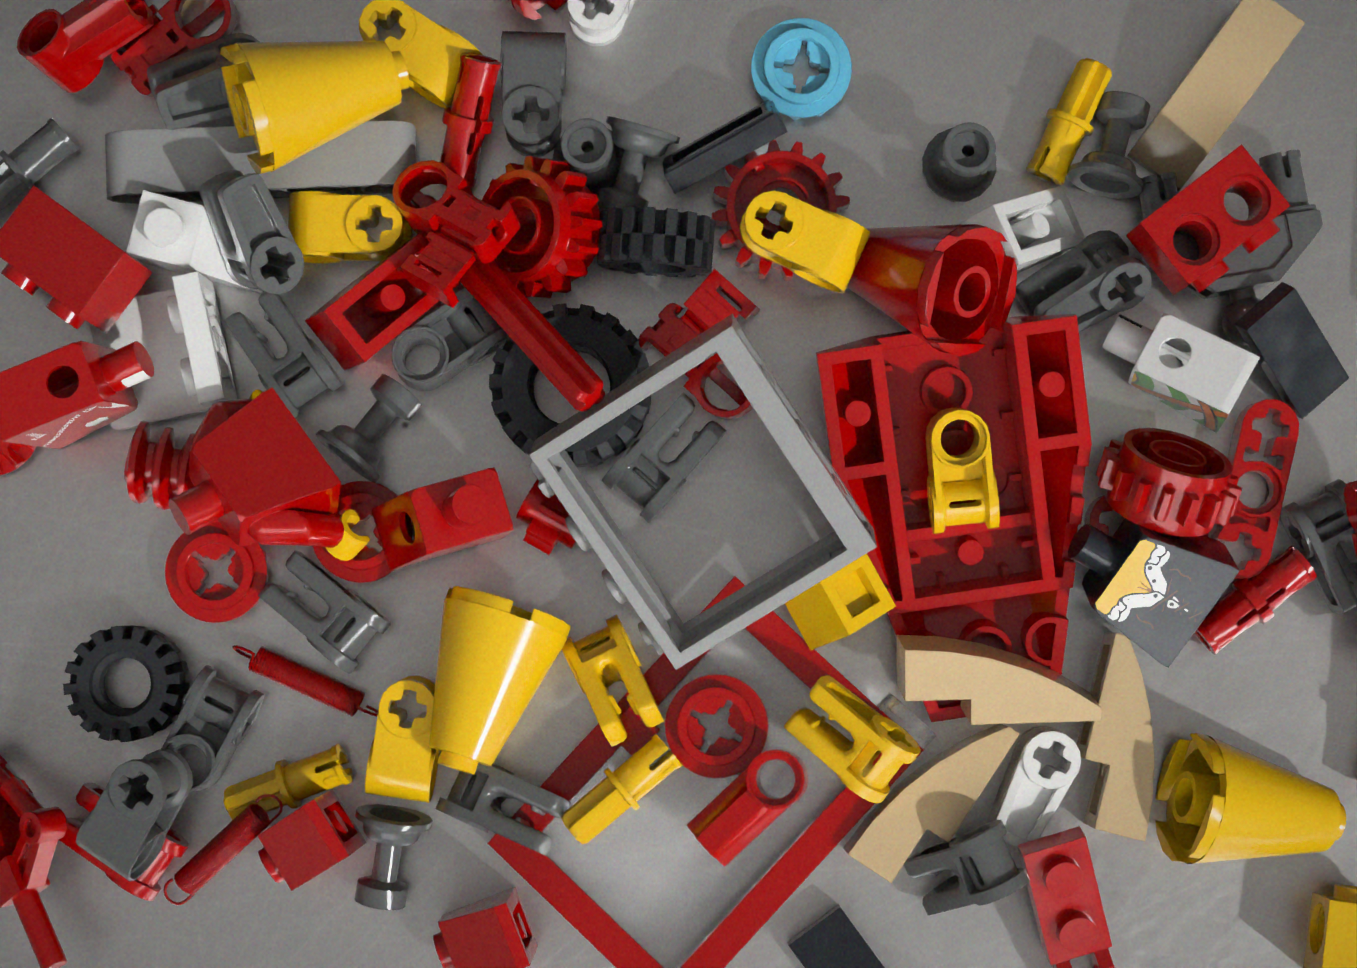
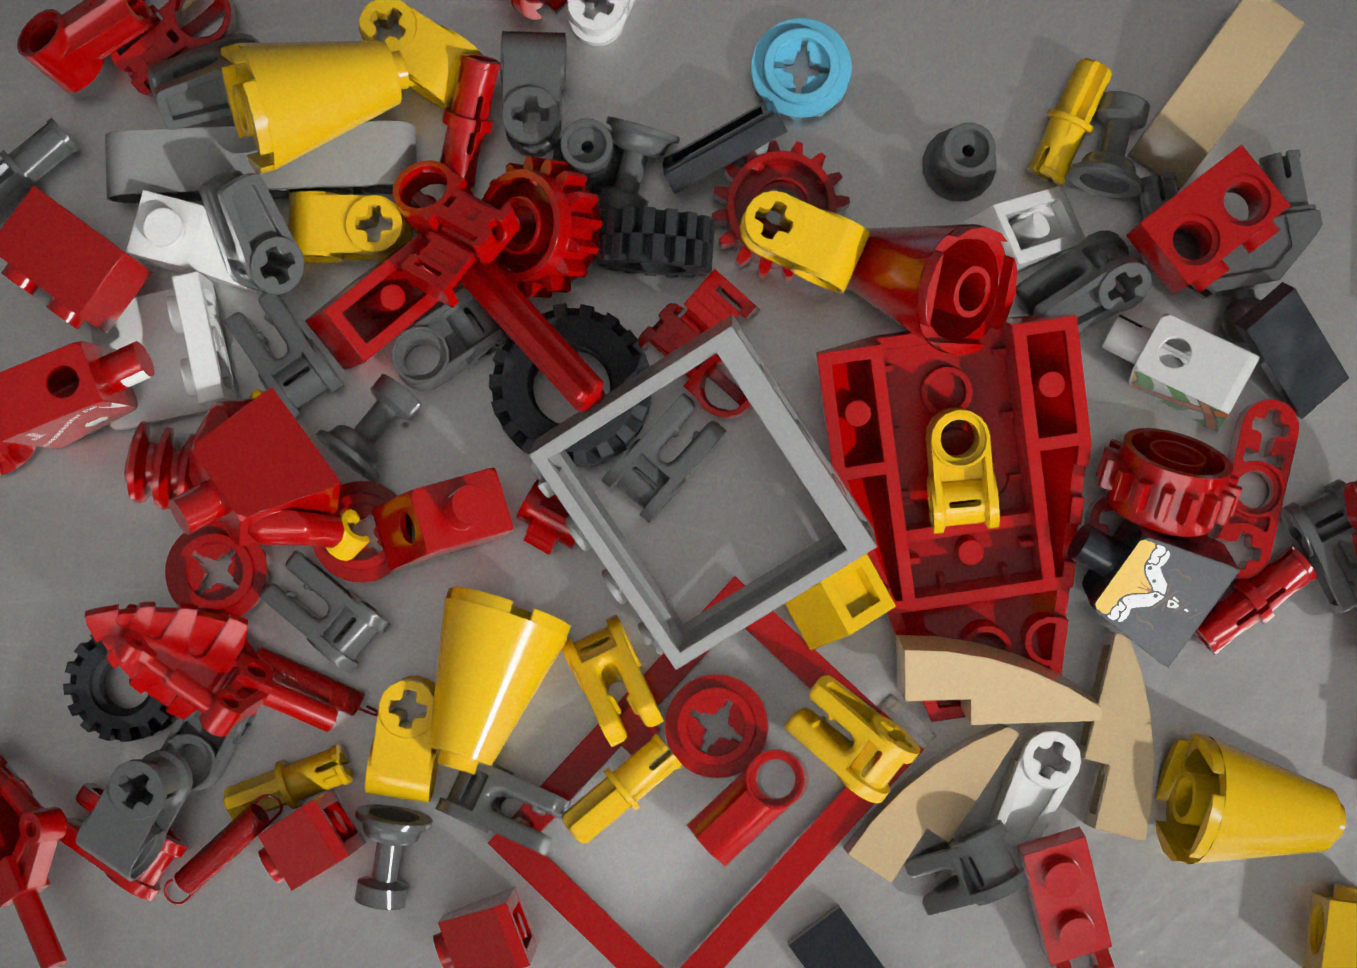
(198, 664): none -> red bar

